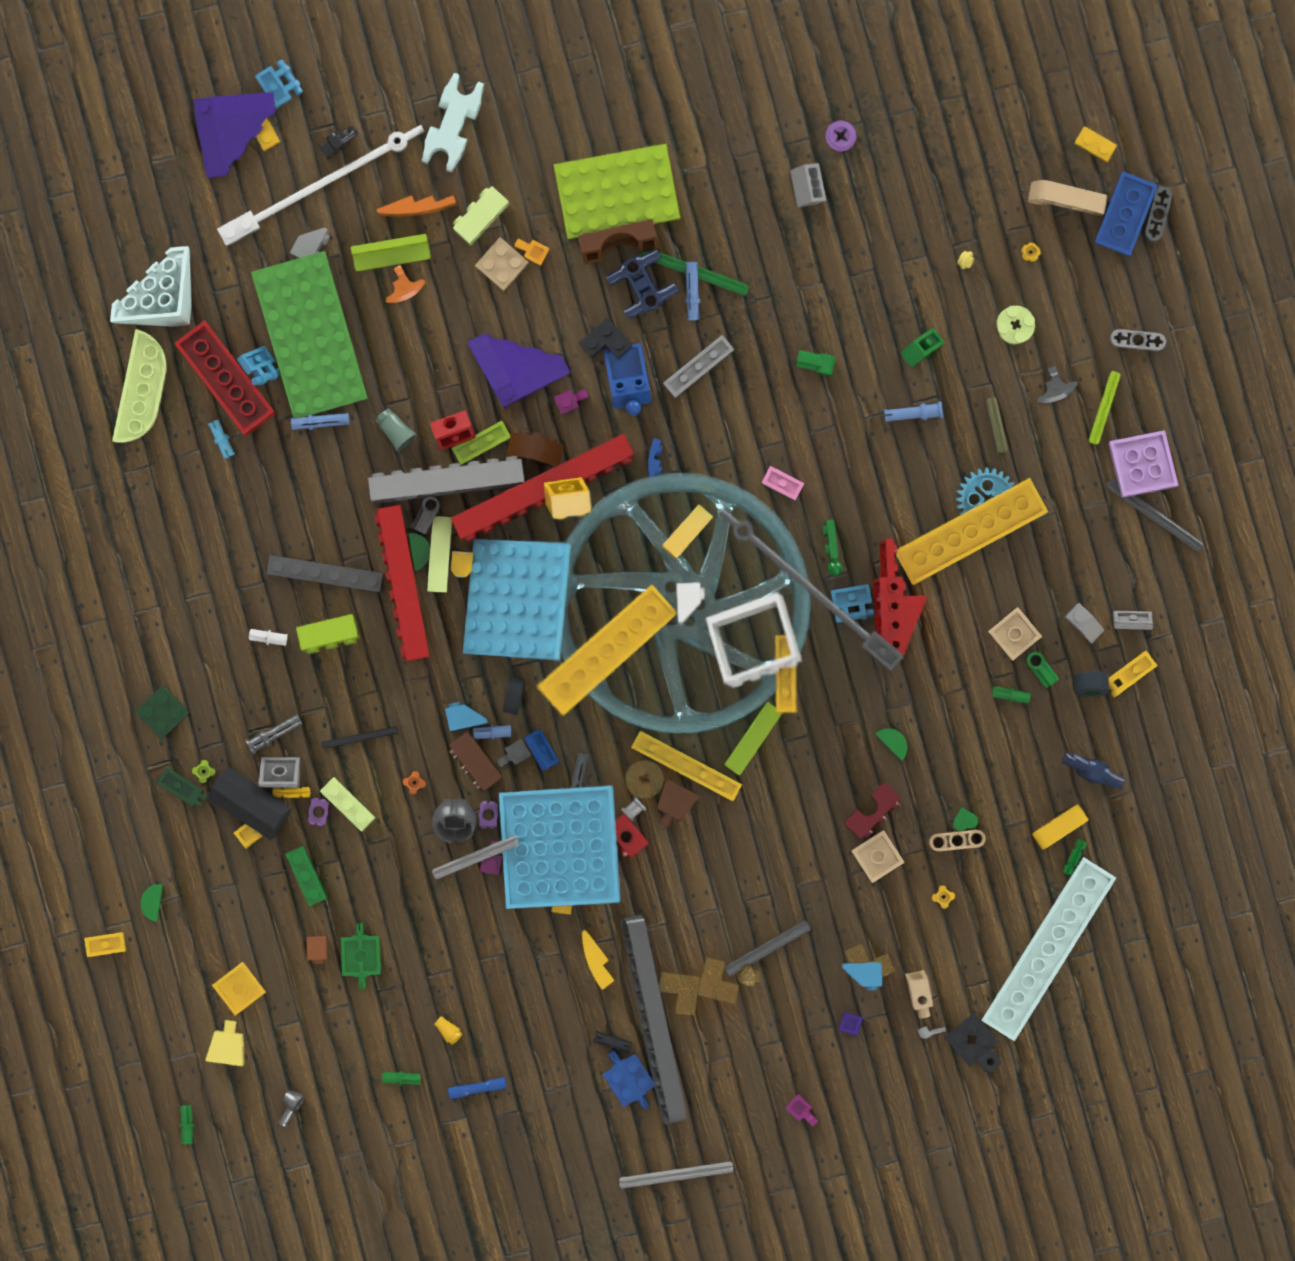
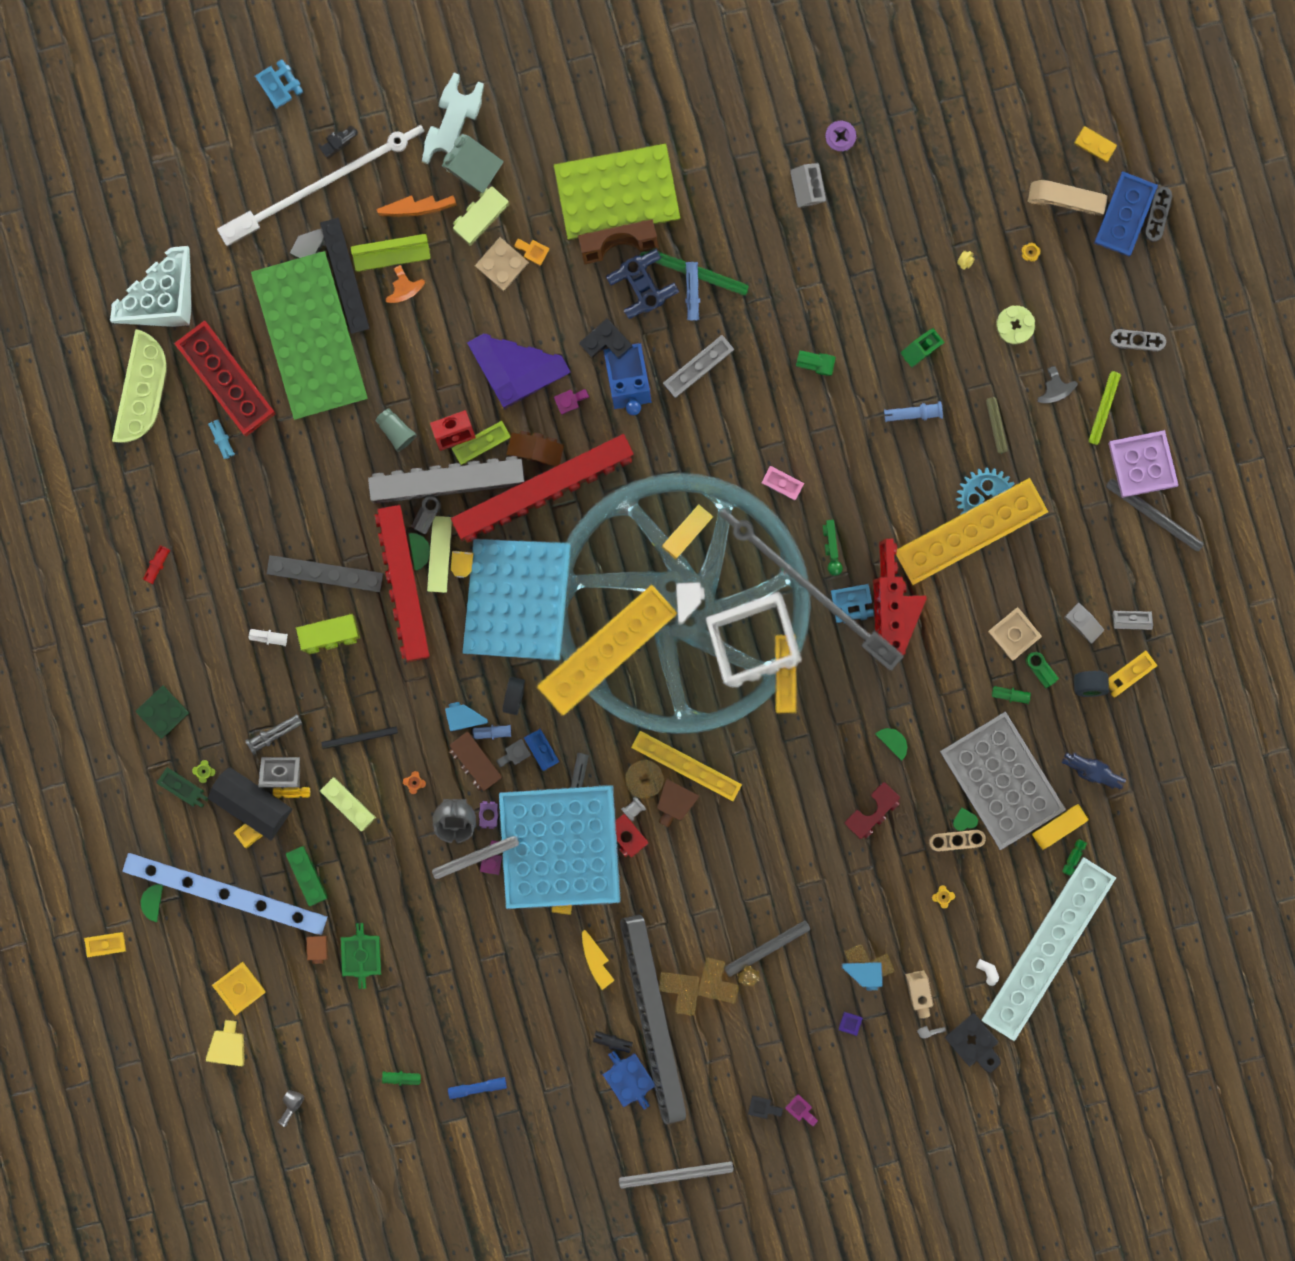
(156, 564): none -> red pin
(186, 1124): green axle -> none
(211, 890): none -> light blue beam
(228, 125): dark purple slope -> none
(257, 360): dark azure plate -> none
(267, 136): yellow plate -> none
(319, 421): medium blue pin -> none
(321, 820): medium lavender piece -> none
(344, 275): none -> black plate
(448, 1030): yellow cone -> none
(472, 163): none -> sand green brick
(567, 498): yellow brick -> none
(653, 464): blue slope -> none
(753, 739): lime panel -> none
(761, 1107): none -> black plate
(877, 856): tan plate -> none
(991, 972): none -> white arm
(1002, 780): none -> light grey plate

